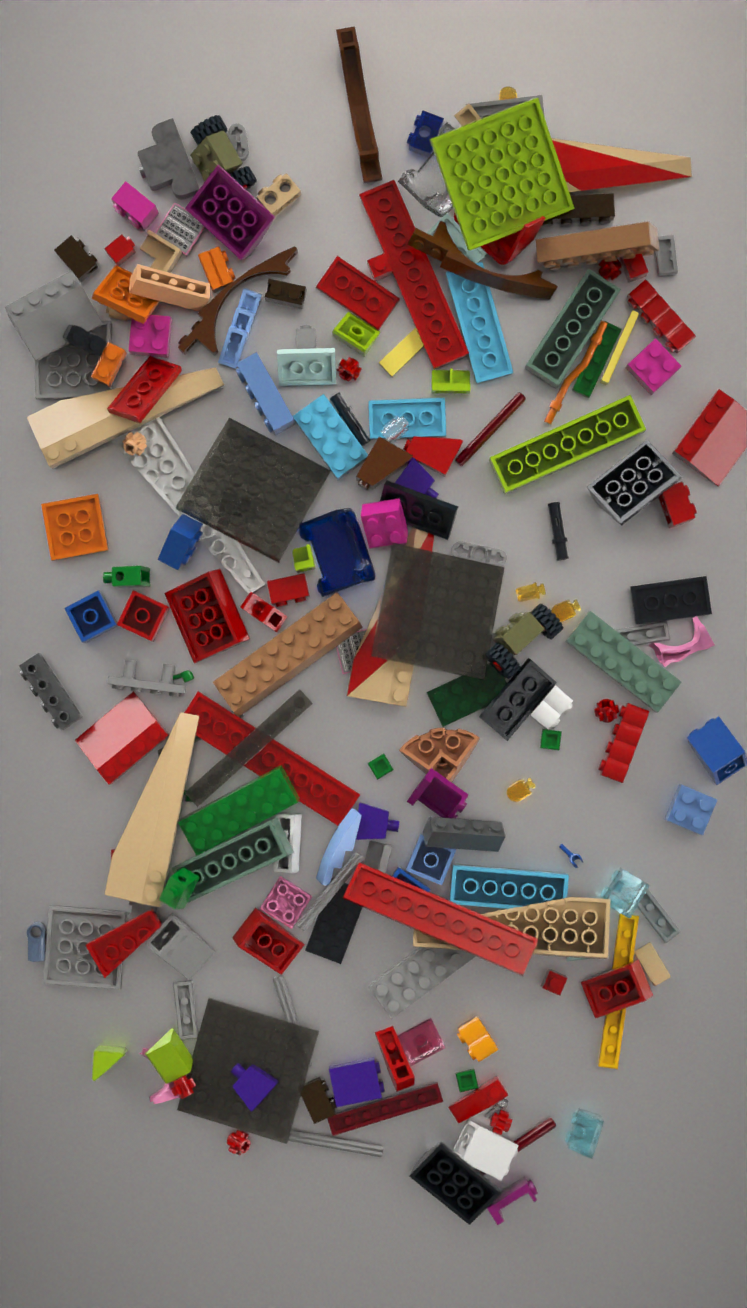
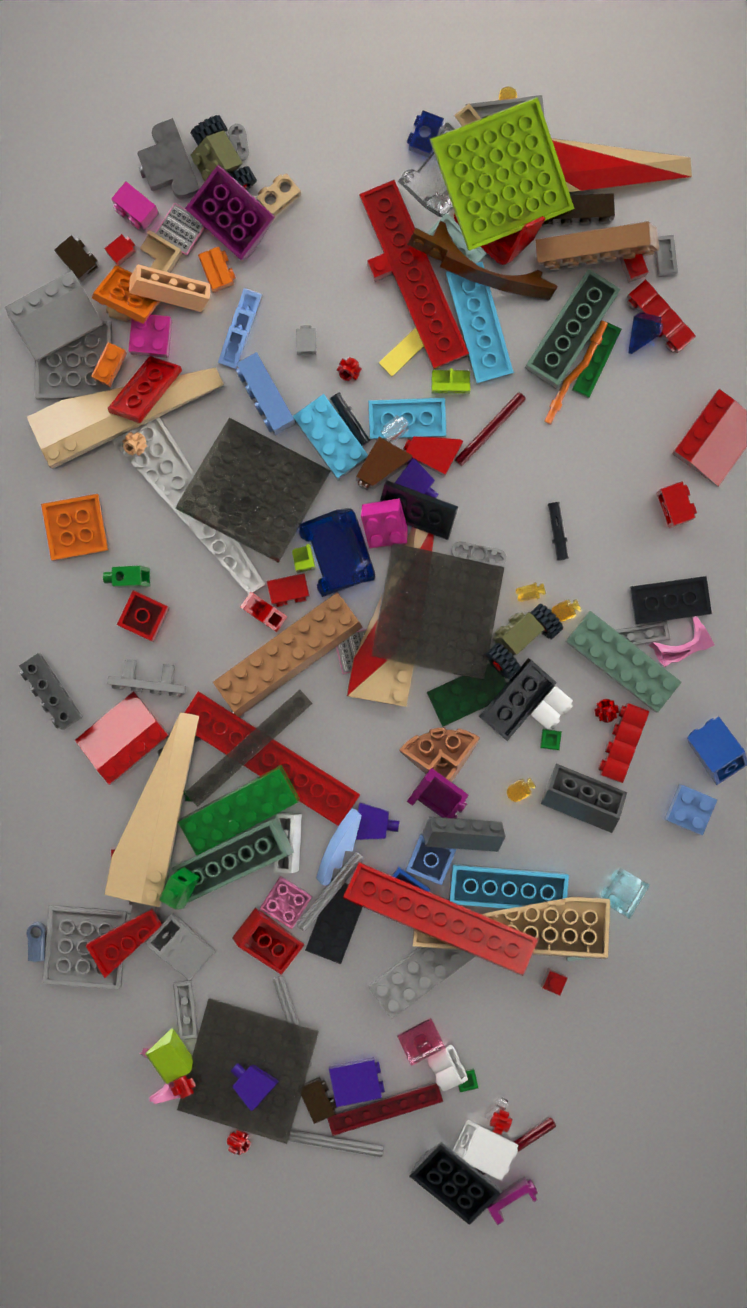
(81, 338): black brick -> none
(91, 616): blue brick -> none
(104, 1058): lime slope -> none
(181, 542): blue brick -> none
(186, 675): green hand -> none
(205, 330): reddish brown slope -> none
(207, 615): red slope -> none
(285, 293): dark brown brick -> none
(306, 366): light aqua plate -> none
(355, 333): lime slope -> none
(357, 293): red tile -> none
(358, 105): reddish brown slope -> none
(378, 856): light grey panel -> none
(380, 766): green tile -> none
(395, 1059): red slope -> none
(447, 1068): none -> white brick
(477, 1039): light orange brick -> none
(478, 1100): red slope -> none
(567, 444): lime brick -> none
(573, 857): blue hand -> none
(584, 798): none -> dark grey slope
(585, 1132): clear light blue slope -> none
(610, 270): red gear -> none
(614, 1021): yellow tile -> none
(617, 989): red slope -> none
(619, 347): light yellow tile -> none
(633, 482): black slope -> none
(644, 329): none -> clear blue slope
(652, 964): tan slope -> none
(653, 366): dark pink brick -> none
(658, 917): light grey tile -> none

